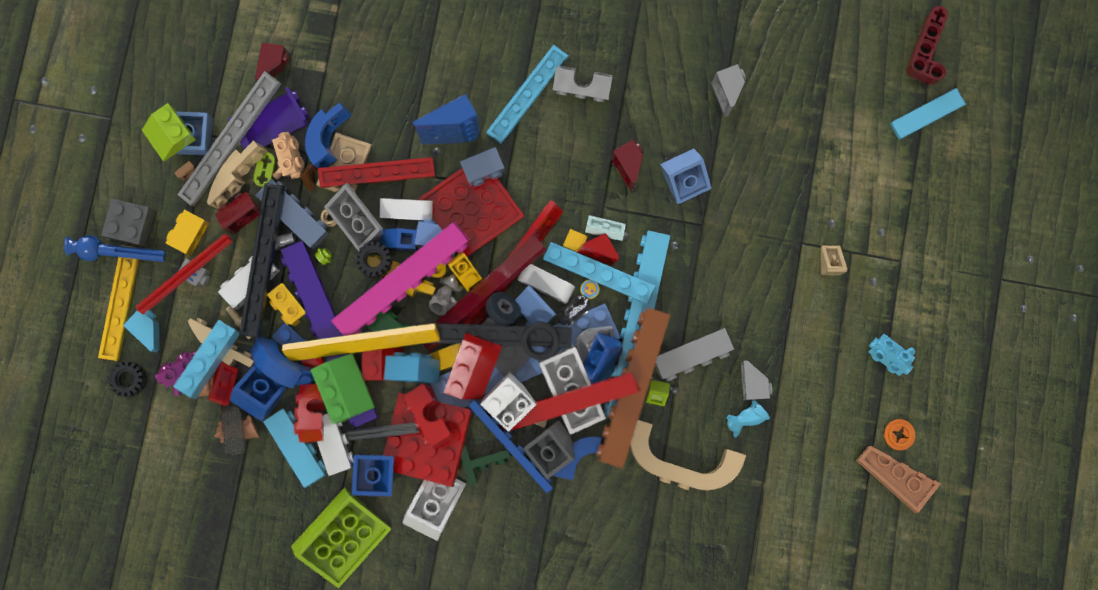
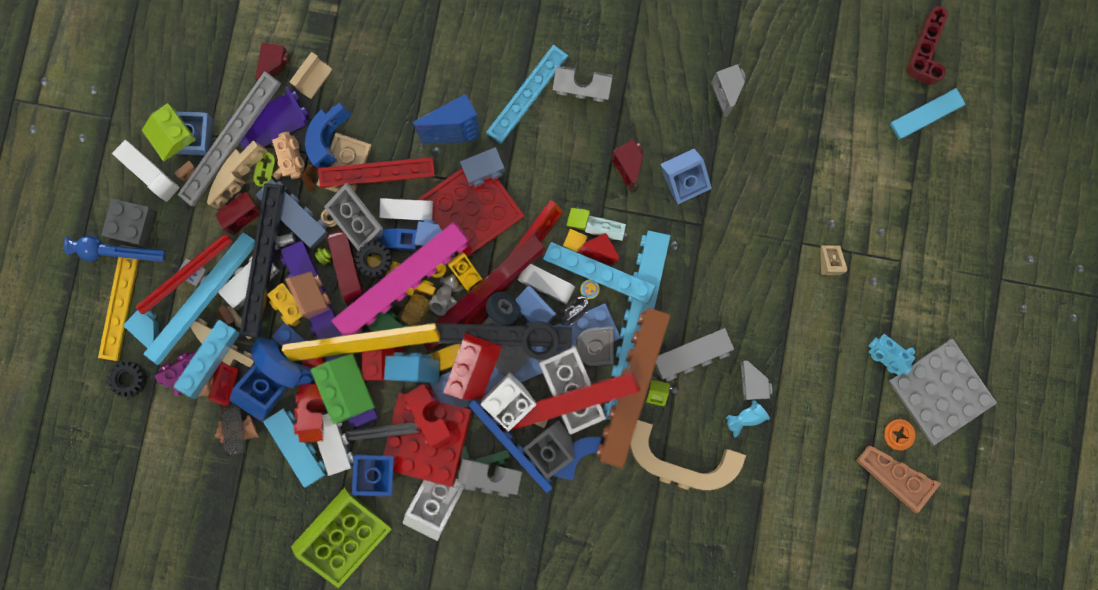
(146, 170): none -> white beam
(187, 232): yellow brick -> none
(200, 299): none -> medium azure tile
(225, 316): none -> reddish brown tile
(308, 294): none -> nougat slope
(310, 76): none -> tan panel
(345, 267): none -> dark red beam
(415, 309): none -> clear yellow gear
(474, 475): none -> light grey arch
(578, 218): none -> lime slope
(602, 357): blue slope -> none
(942, 392): none -> light grey plate

